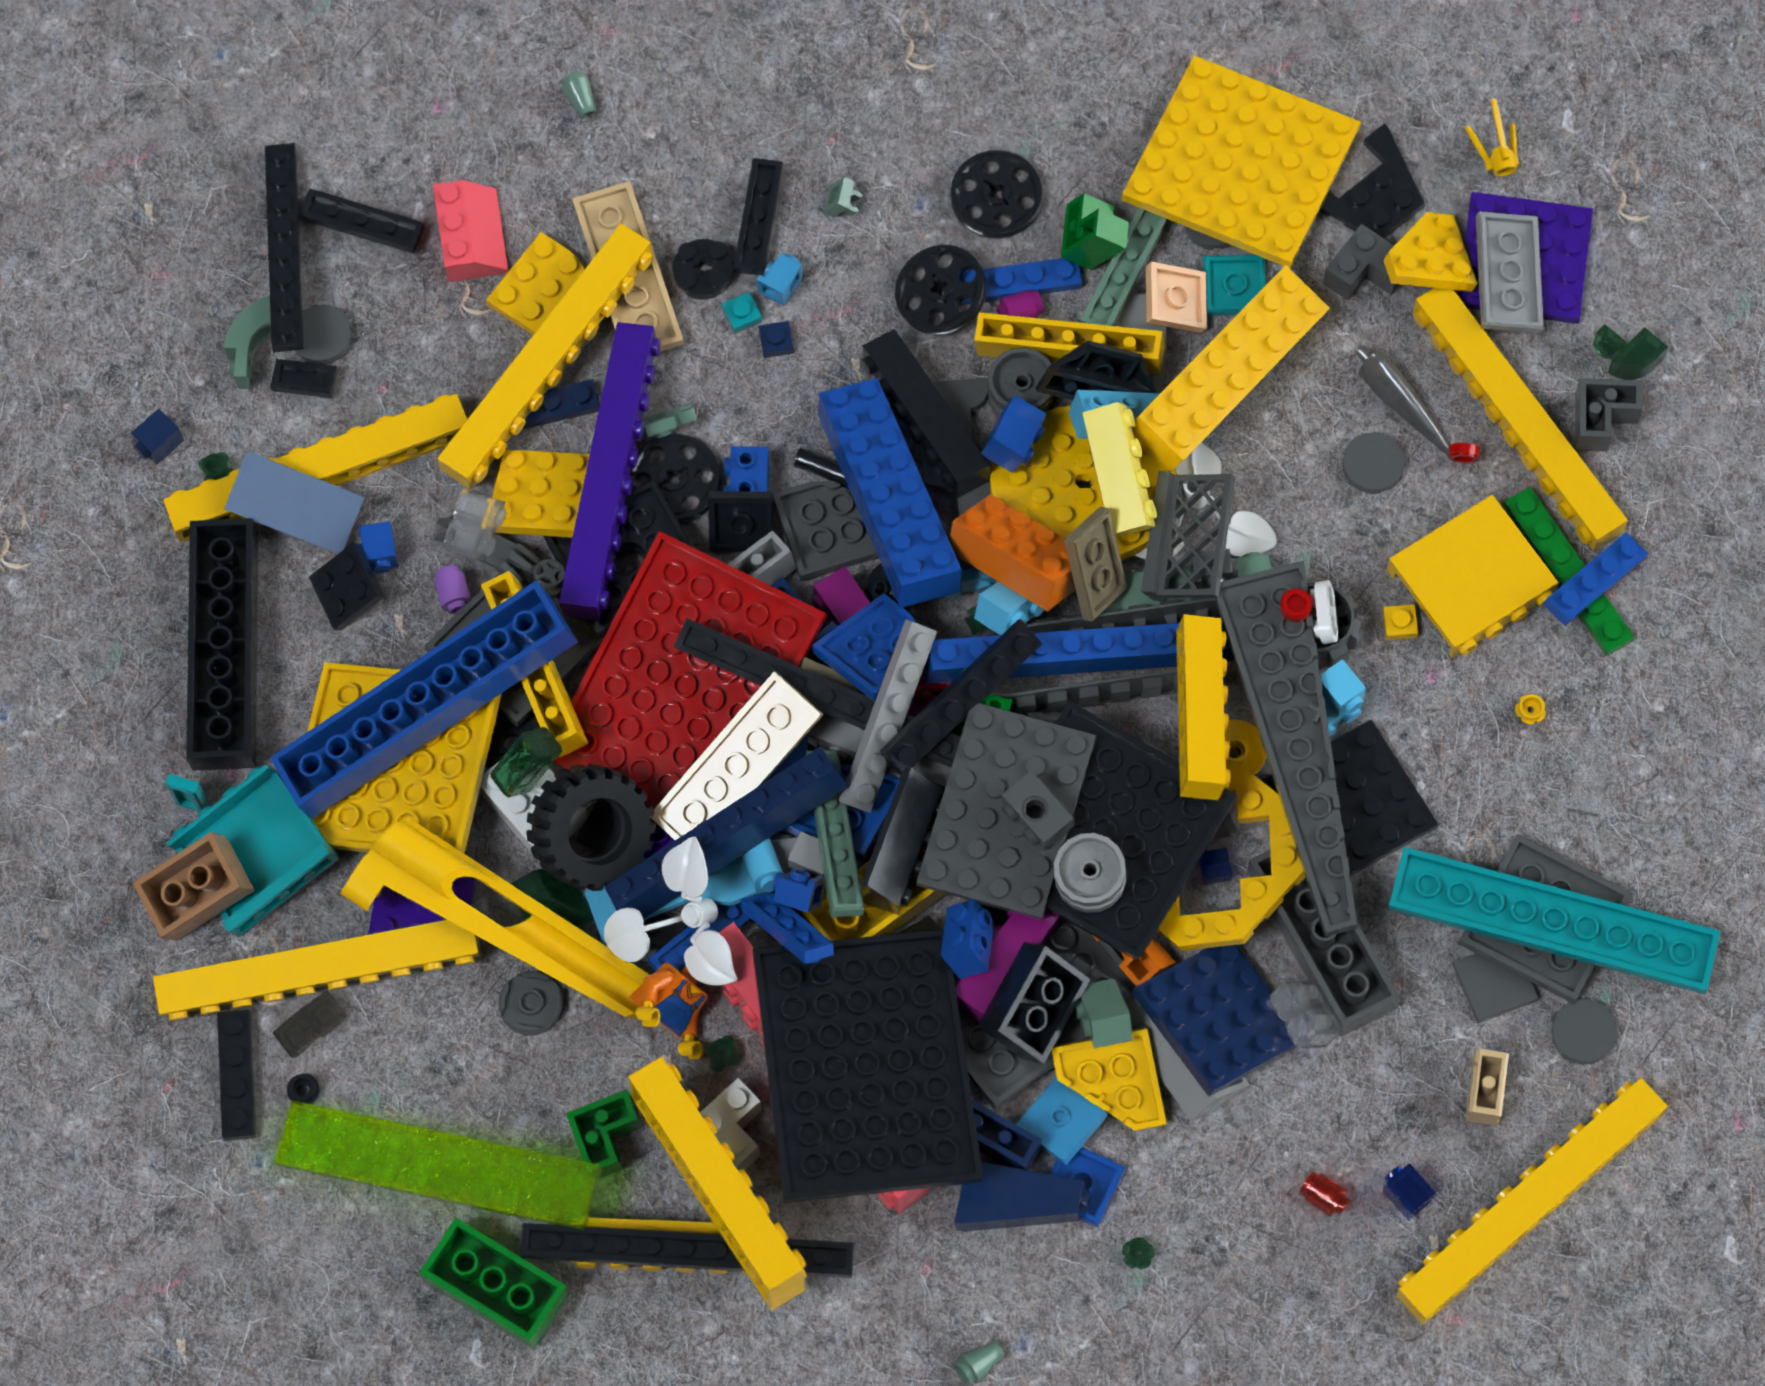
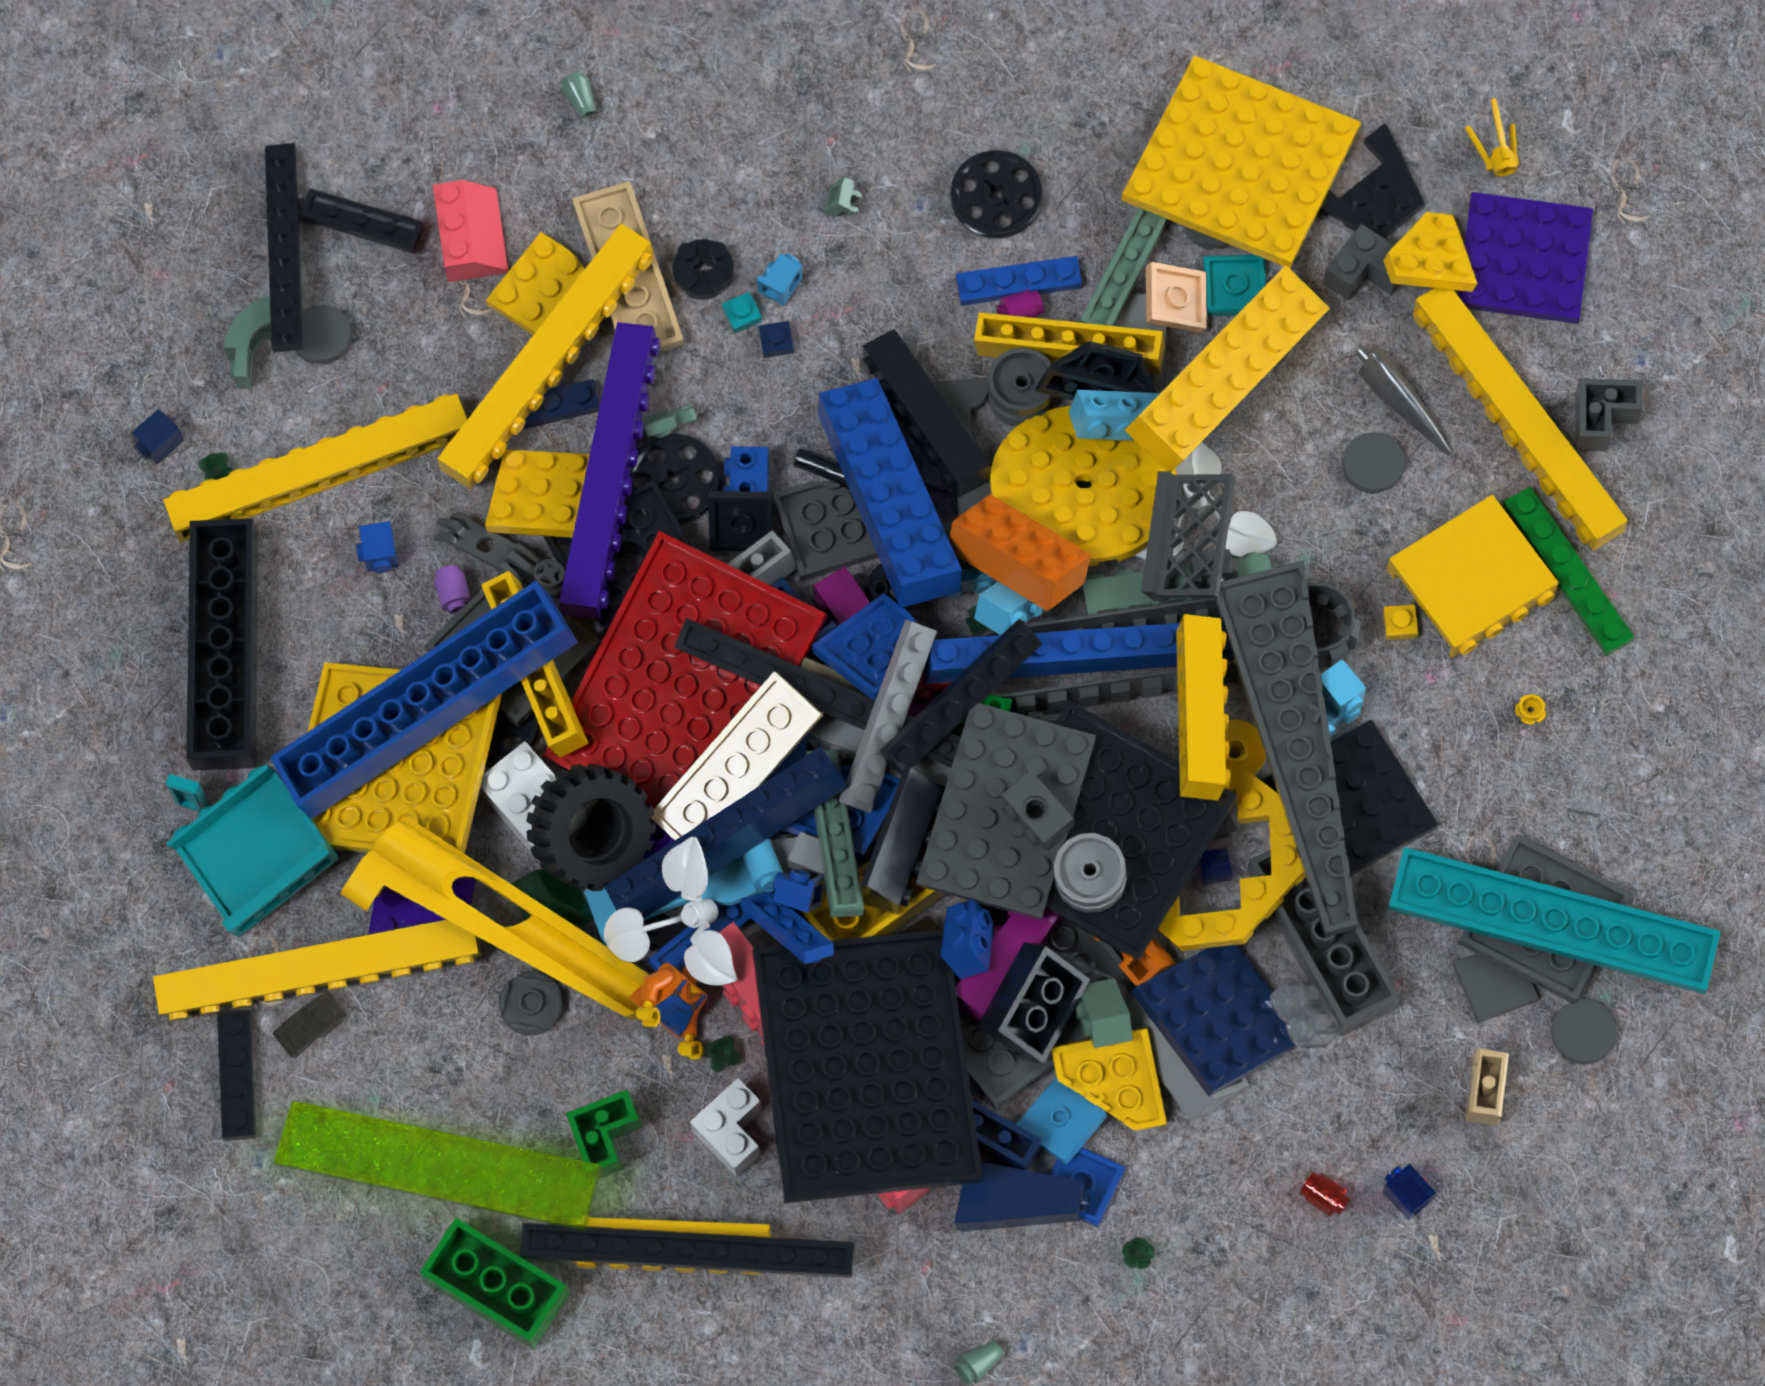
(193, 886): medium nougat brick -> none
(294, 503): sand blue tile -> none
(303, 1080): black plate -> none
(304, 378): black plate -> none
(346, 586): black plate -> none
(475, 524): clear brick -> none
(526, 762): clear green brick -> none
(718, 1183): yellow brick -> none
(758, 216): black plate -> none
(953, 292): black wedge -> none
(1014, 434): blue brick -> none
(1092, 232): green brick -> none
(1095, 564): dark tan tile -> none
(1119, 468): light yellow brick -> none
(1296, 605): red tile -> none
(1324, 601): white plate -> none
(1463, 452): red tile -> none
(1509, 272): light grey tile -> none
(1531, 1200): yellow brick -> none
(1595, 579): blue plate -> none
(1629, 359): clear green brick -> none

